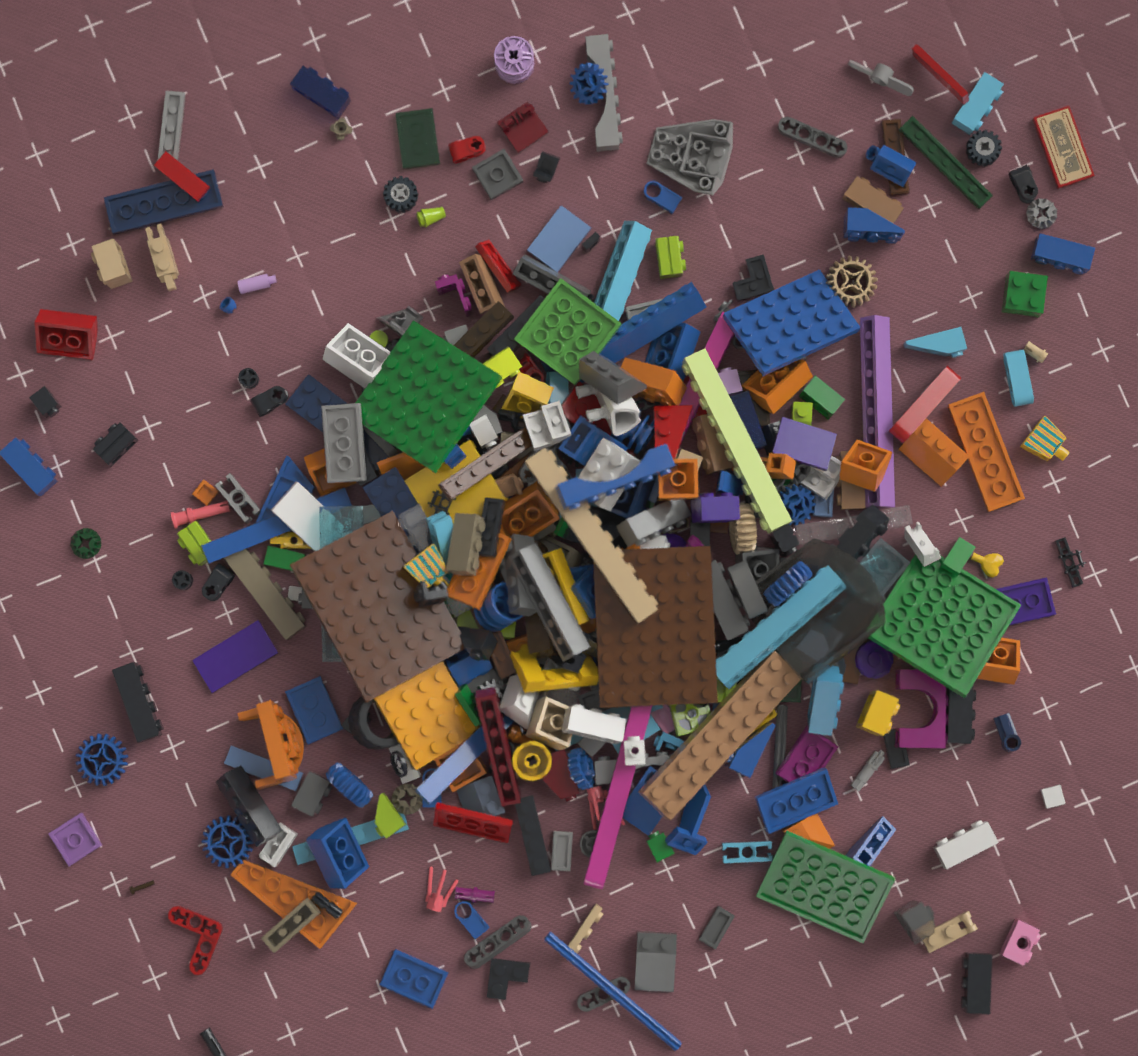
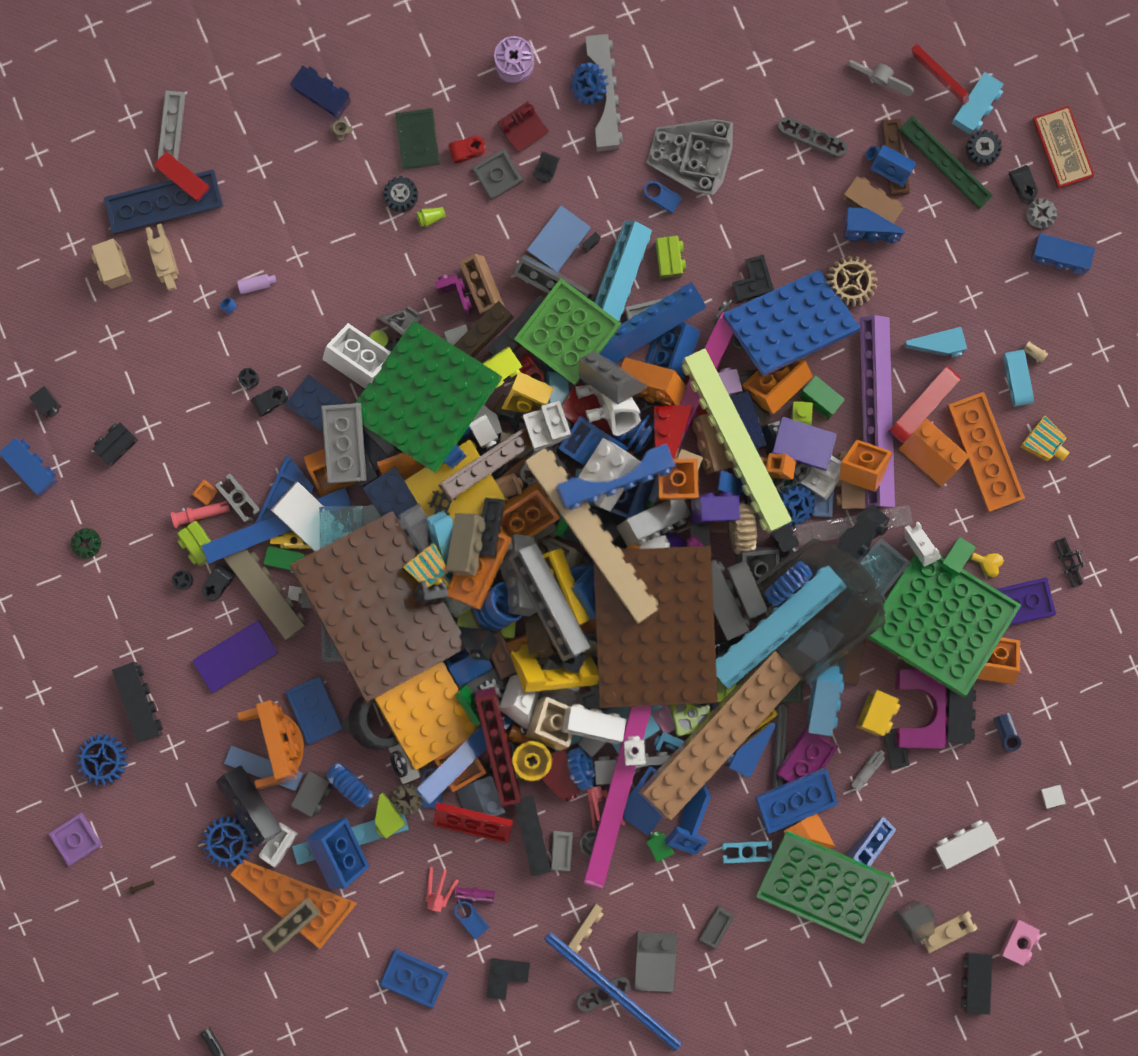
(66, 334): red slope -> none
(206, 935): red beam -> none
(324, 903): black piece -> none
(498, 265): red tile -> none
(500, 945): dark grey beam -> none
(873, 660): dark purple tile -> none
(1024, 294): green brick -> none

